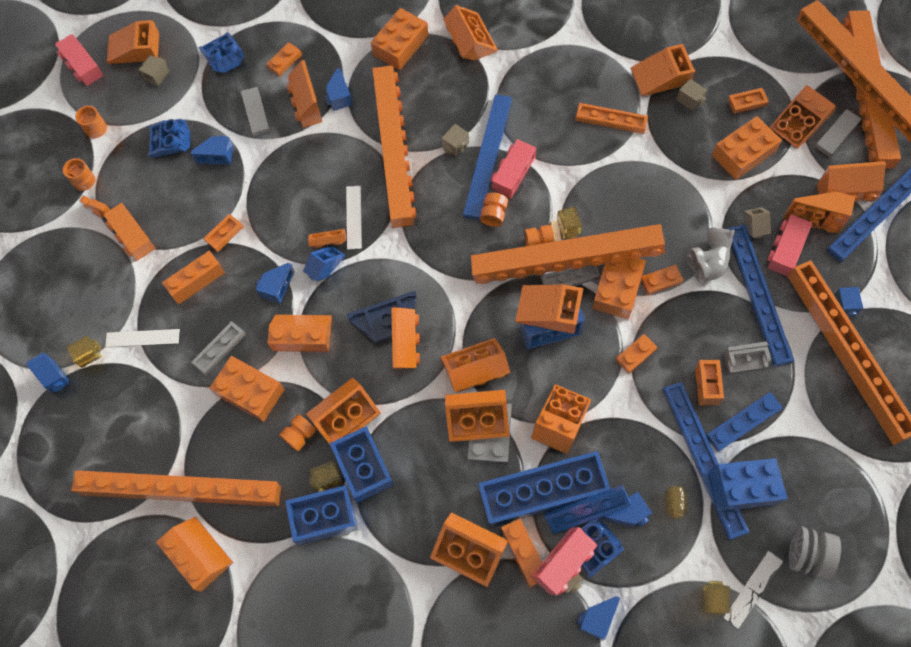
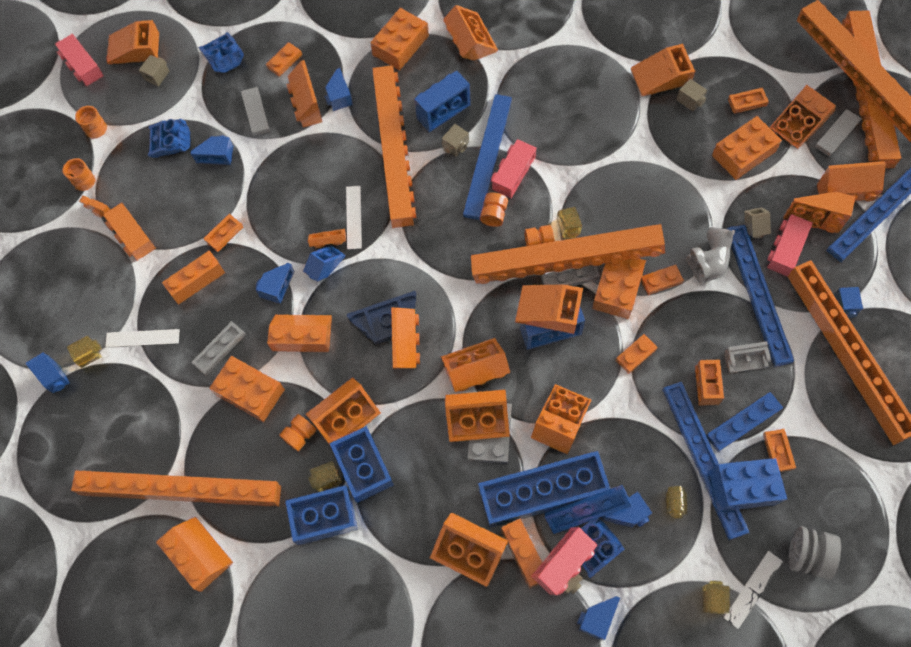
(442, 101): none -> blue brick
(611, 118): orange tile -> none
(779, 448): none -> orange plate

